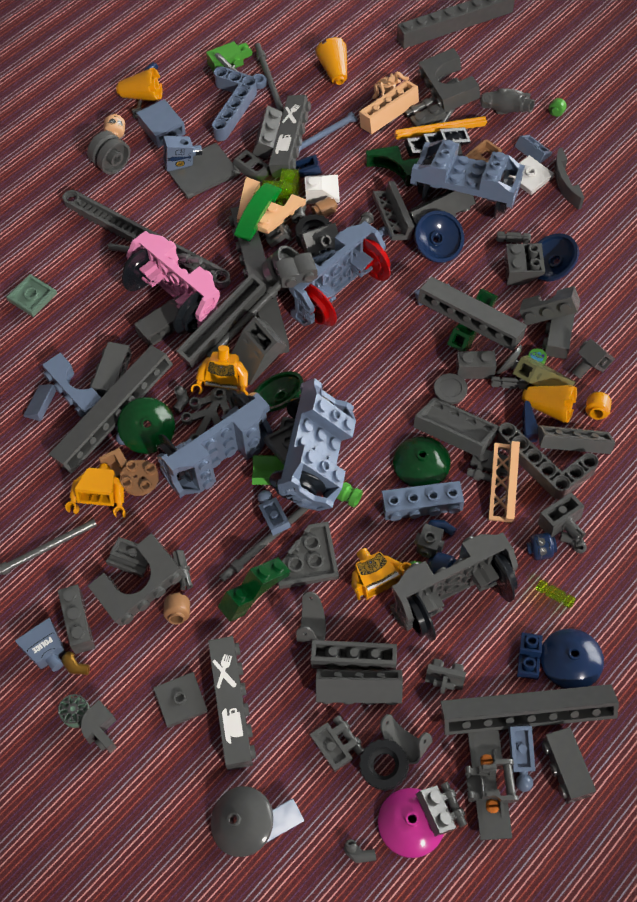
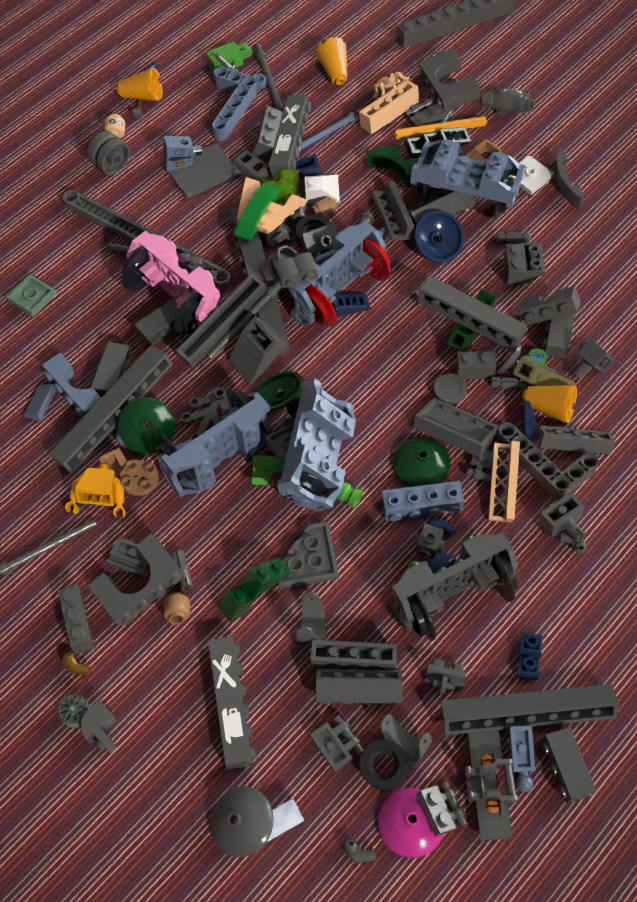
(43, 645): sand blue torso -> none
(160, 121): sand blue brick -> none
(180, 699): dark grey plate -> none
(182, 397): dark grey arm -> none
(222, 371): light orange torso -> none
(237, 565): dark grey bar -> none
(272, 512): sand blue plate -> none
(350, 309): none -> dark blue slope
(375, 573): light orange torso -> none
(532, 147): sand blue slope -> none
(541, 546): dark blue head -> none
(555, 594): clear neon green axle -> none
(557, 107): bright green piece -> none
(559, 256): dark blue dish -> none
(568, 670): dark blue dish -> none
(598, 405): light orange head -> none

